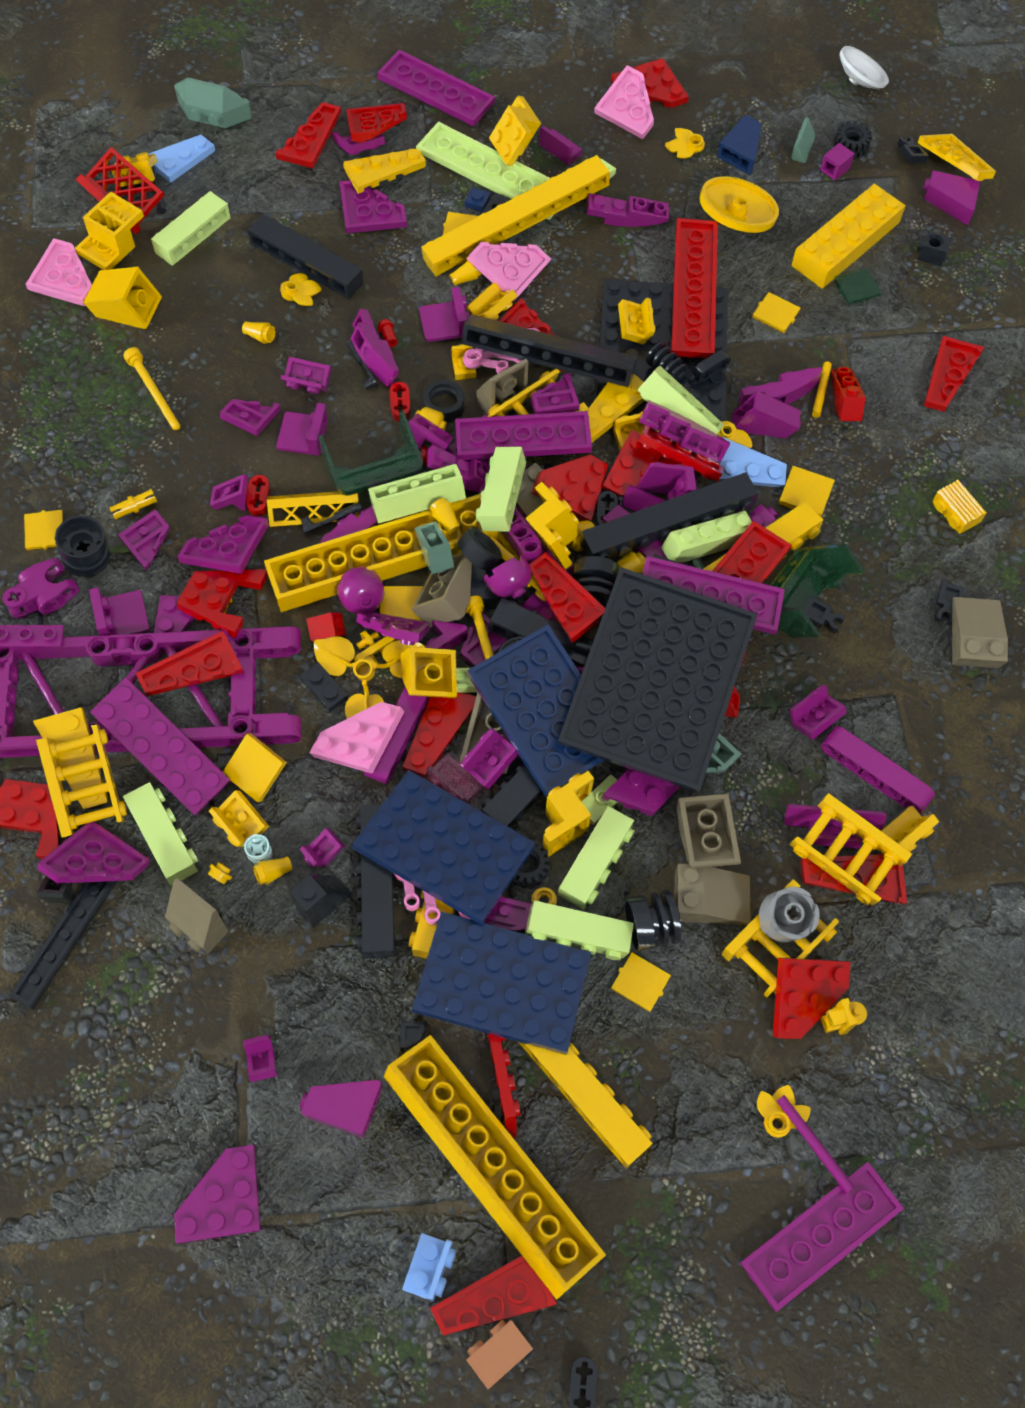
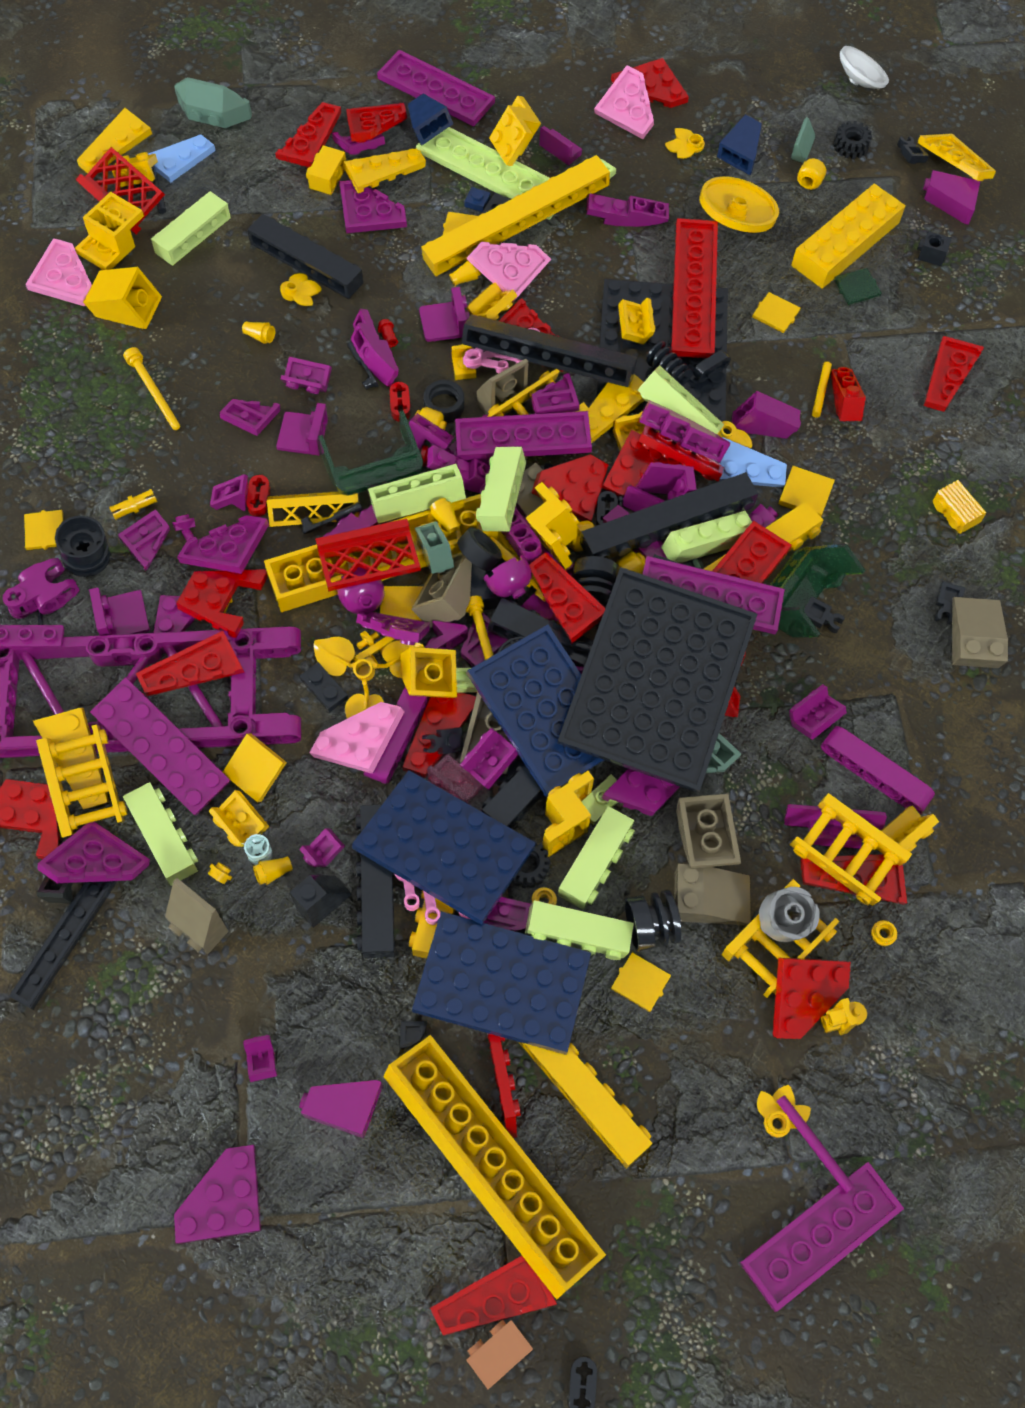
(120, 134): none -> yellow wing
(184, 524): none -> magenta plate
(326, 170): none -> yellow brick
(326, 626): red panel -> none
(365, 540): none -> red fence
(428, 118): none -> dark blue slope
(428, 1267): light blue bracket -> none
(446, 741): none -> black plate
(788, 388): magenta slope -> none
(811, 174): none -> yellow head
(837, 161): magenta brick -> none
(889, 928): none -> yellow plate

